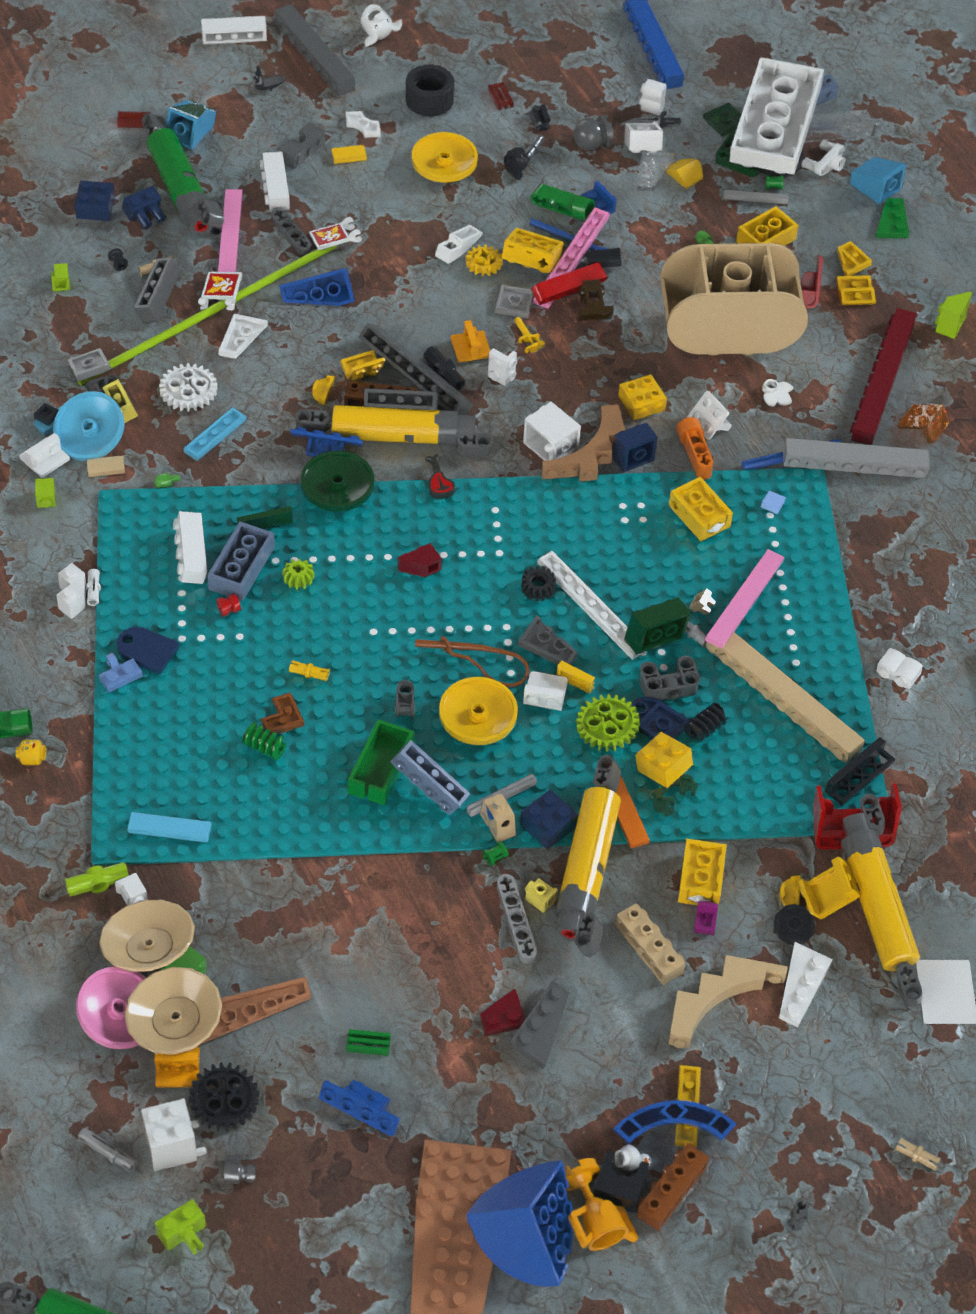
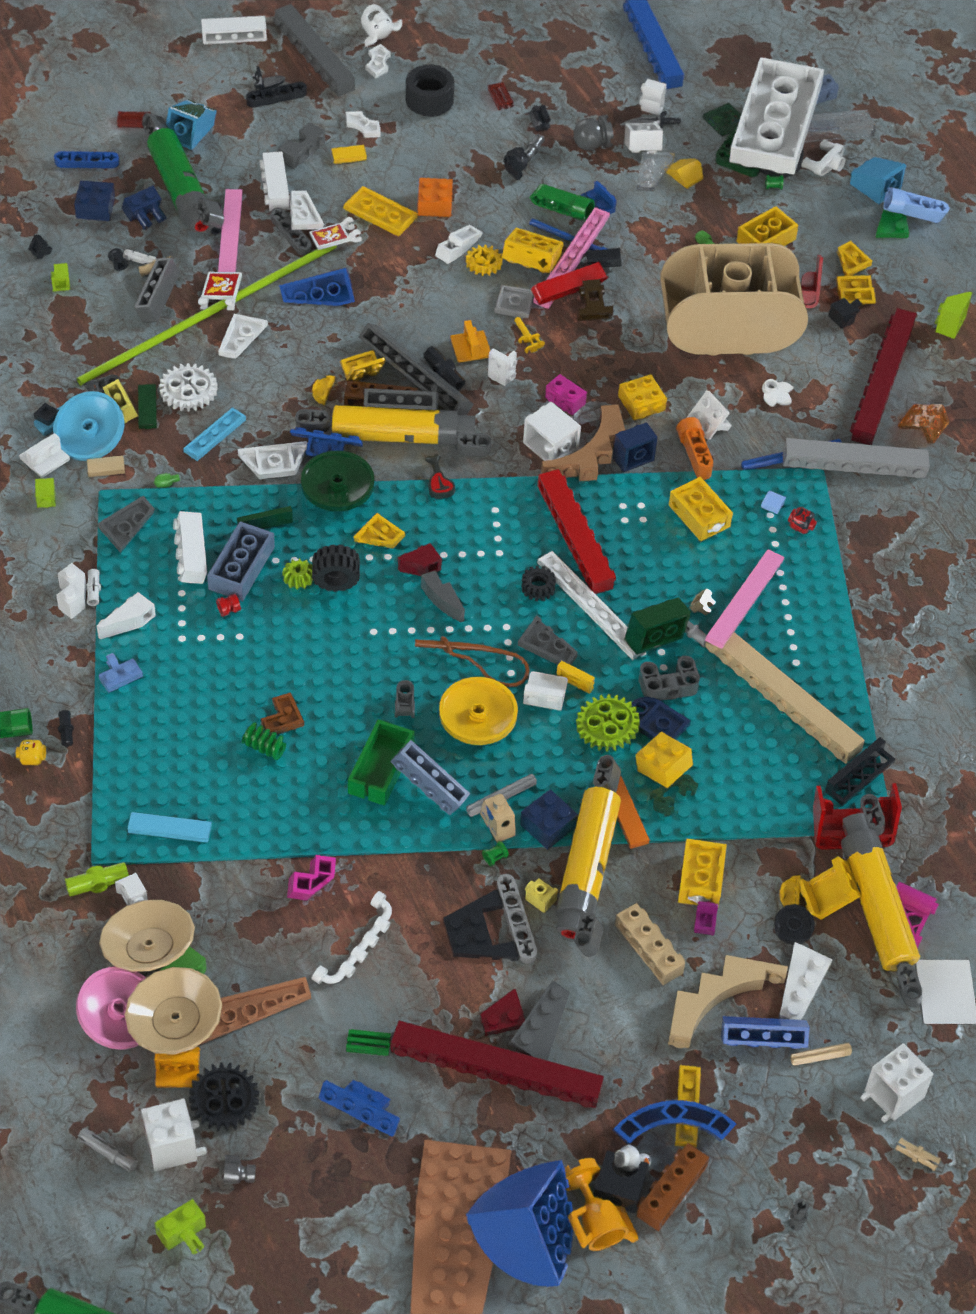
(39, 247): none -> black tile
(65, 728): none -> black axle
(86, 159): none -> blue beam
(89, 364): light grey tile -> none
(126, 522): none -> dark grey wing
(129, 616): none -> white slope
(138, 257): none -> white axle
(147, 406): none -> dark green tile
(147, 648): dark blue tile -> none
(258, 98): none -> black beam
(274, 459): none -> white wing
(303, 212): none -> white wing
(305, 885): none -> dark pink brick
(309, 670): yellow pin -> none
(336, 568): none -> black tyre
(359, 953): none -> white bar
(378, 58): none -> white tile
(379, 532): none -> yellow wing
(380, 211): none -> yellow tile
(435, 197): none -> orange brick
(442, 596): none -> dark grey slope
(444, 157): yellow dish -> none
(469, 932): none -> black wing
(497, 1064): none -> dark red brick
(565, 394): none -> dark pink brick
(576, 531): none -> red brick
(706, 722): black piece -> none
(755, 197): light grey axle -> none
(765, 1032): none -> blue brick
(802, 520): none -> red head
(820, 1054): none -> tan axle
(843, 312): none -> black brick
(898, 1082): none -> white container
(899, 668): white brick -> none
(915, 205): none -> light blue beam
(917, 904): none -> dark pink piece

